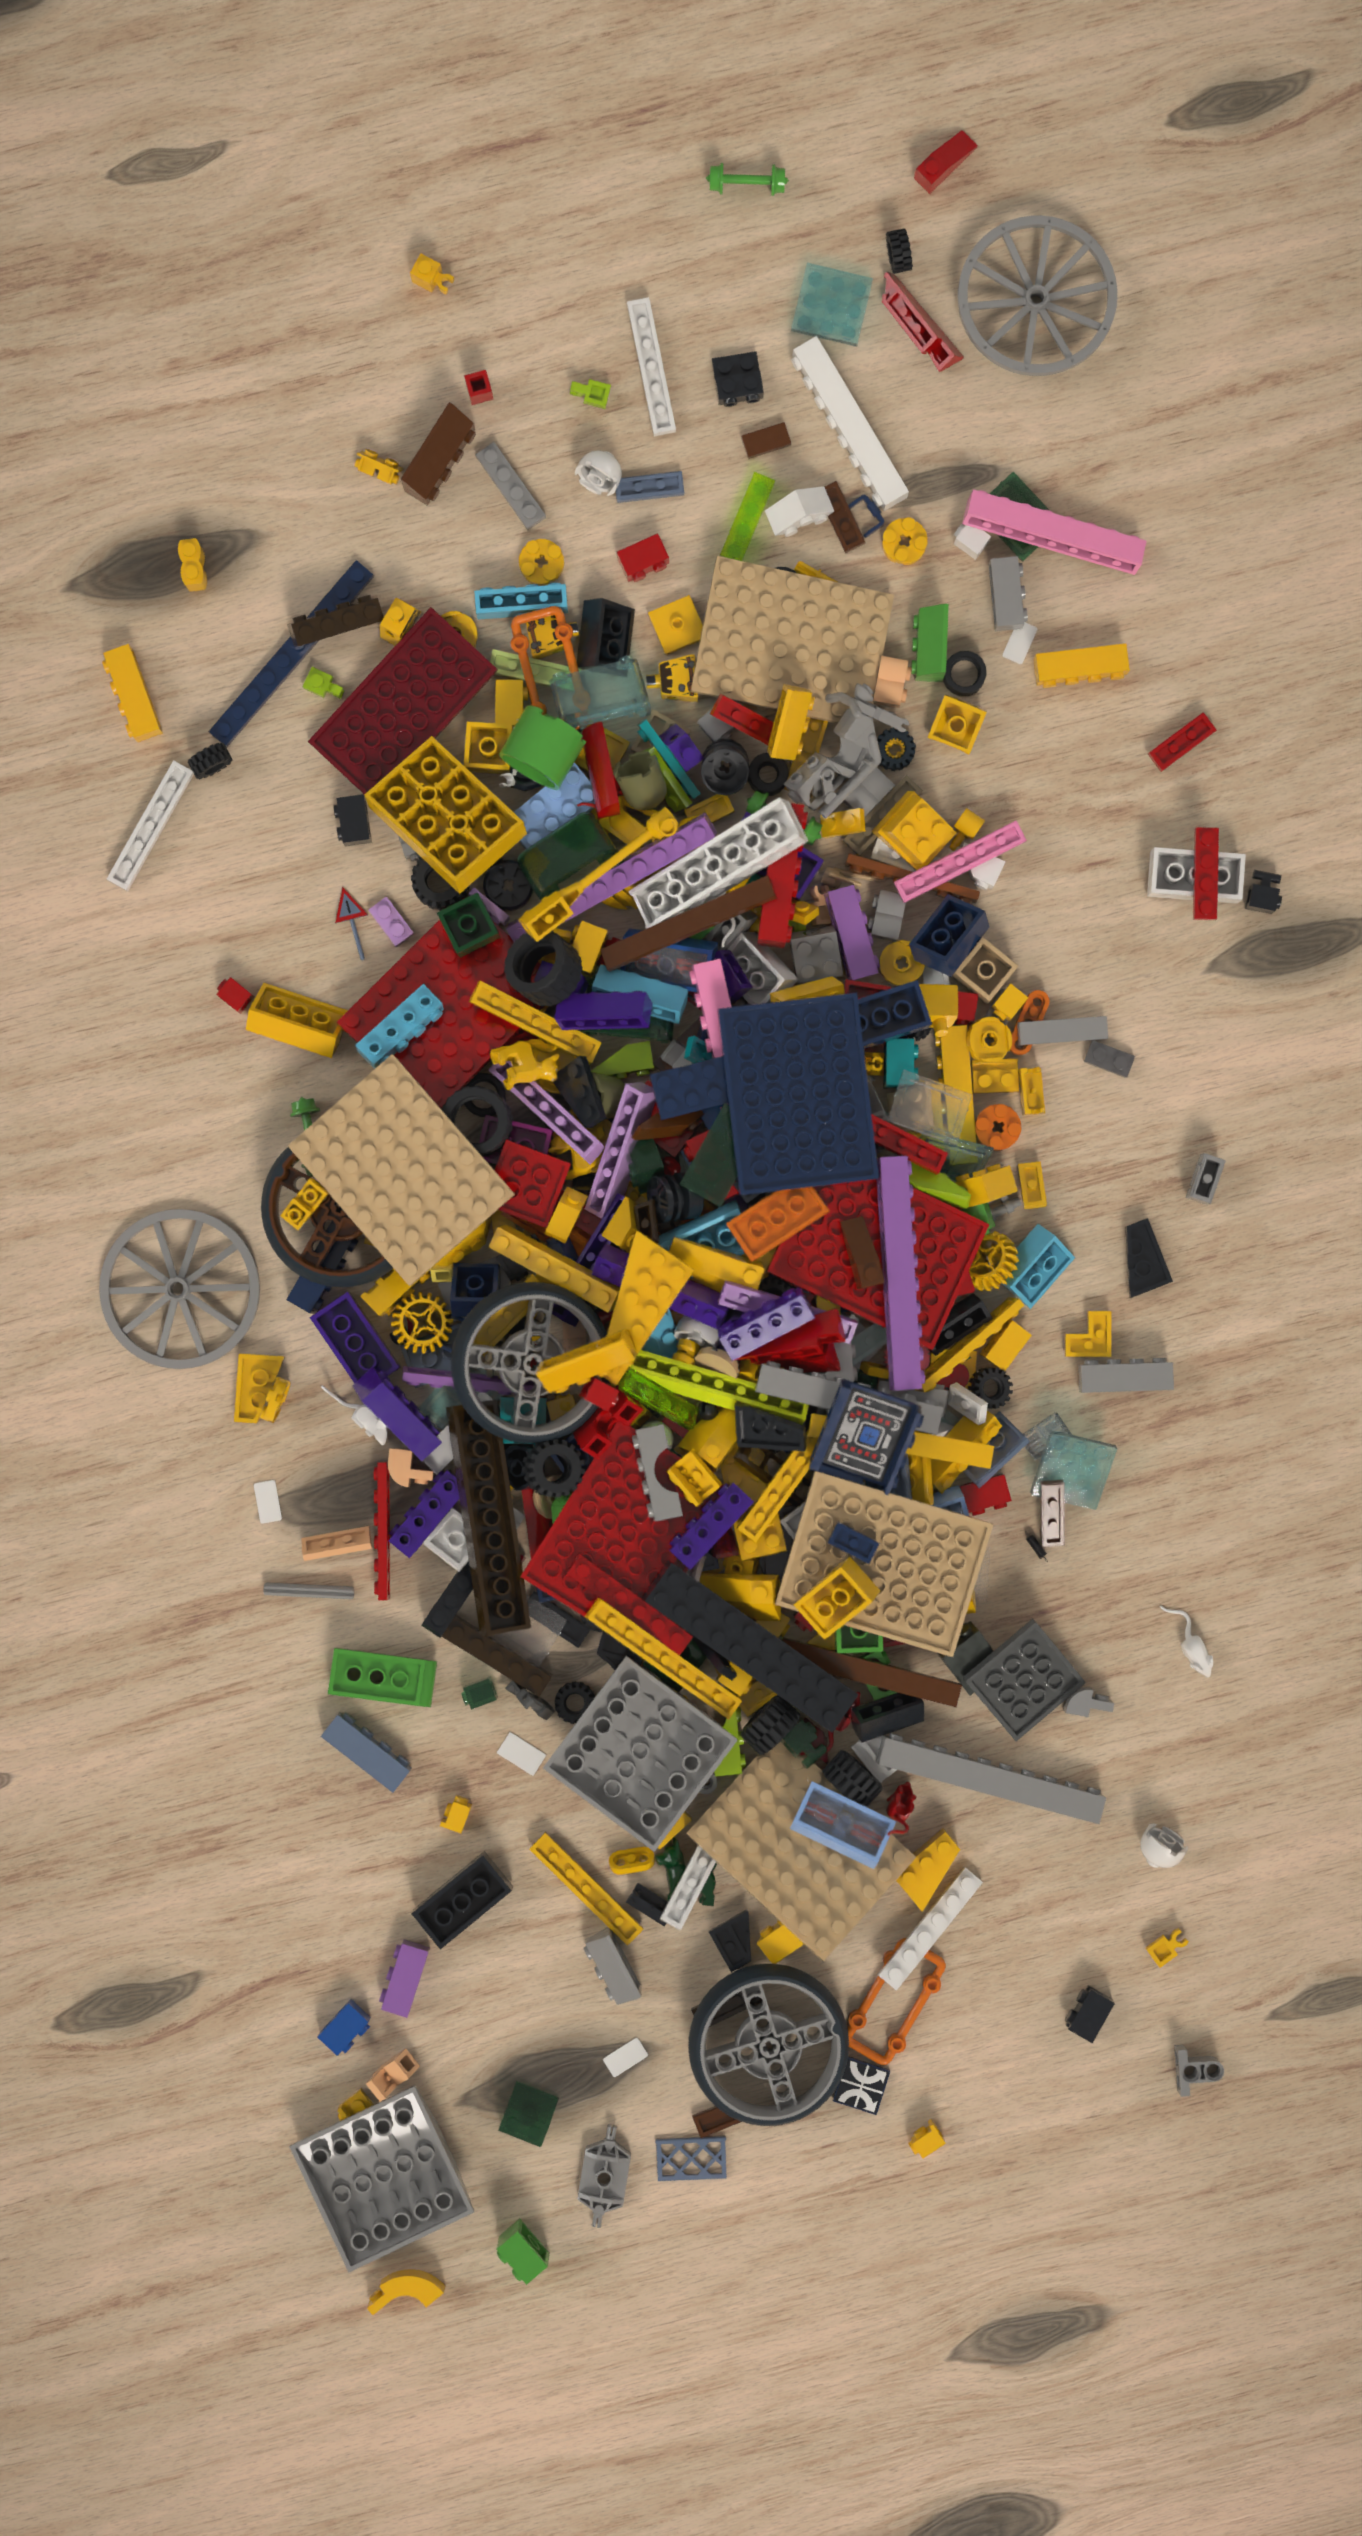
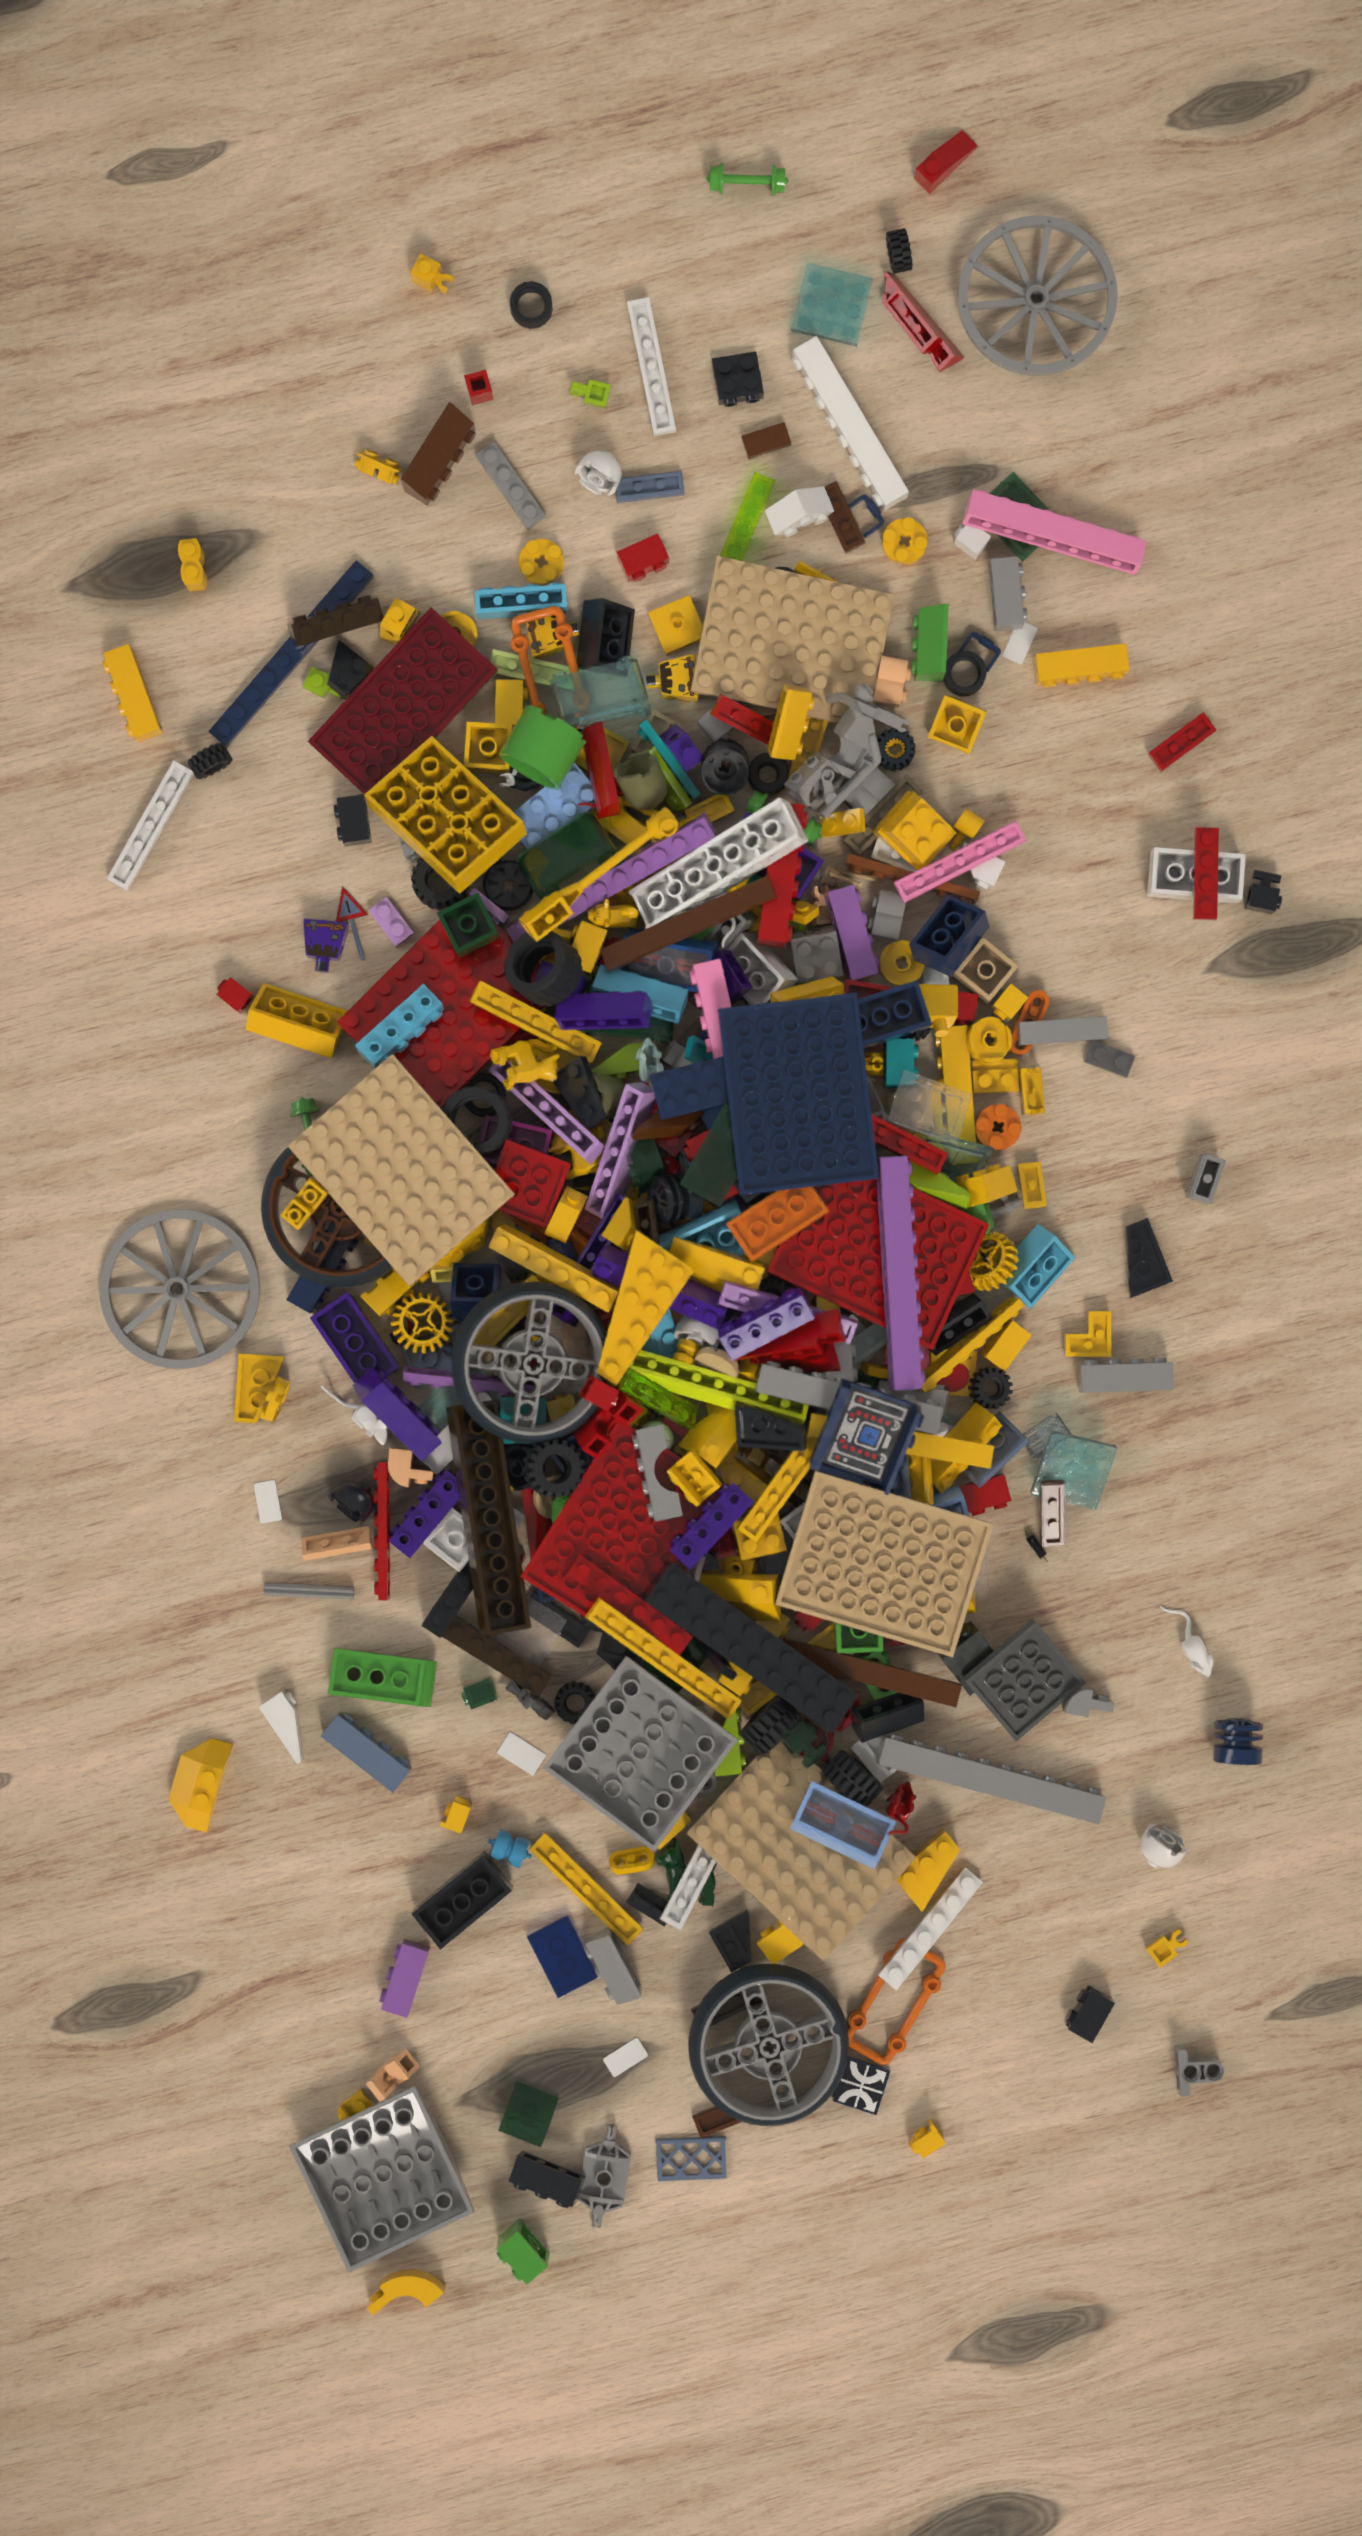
(199, 1782): none -> yellow wedge
(284, 1719): none -> white slope
(324, 941): none -> torso
(344, 2028): blue brick -> none
(347, 670): none -> black wing
(353, 1500): none -> black cylinder
(512, 1849): none -> dark azure wheel
(531, 287): none -> black tyre
(546, 2179): none -> black brick
(562, 1956): none -> clear blue tile
(587, 1361): yellow slope -> none
(614, 916): none -> yellow animal
(649, 1061): none -> light aqua animal
(707, 1411): black hinge -> none
(837, 1598): yellow slope -> none
(853, 1542): dark blue plate -> none
(861, 1253): reddish brown slope -> none
(967, 1403): white plate -> none
(986, 642): none -> dark blue piece
(1238, 1742): none -> dark blue wheel

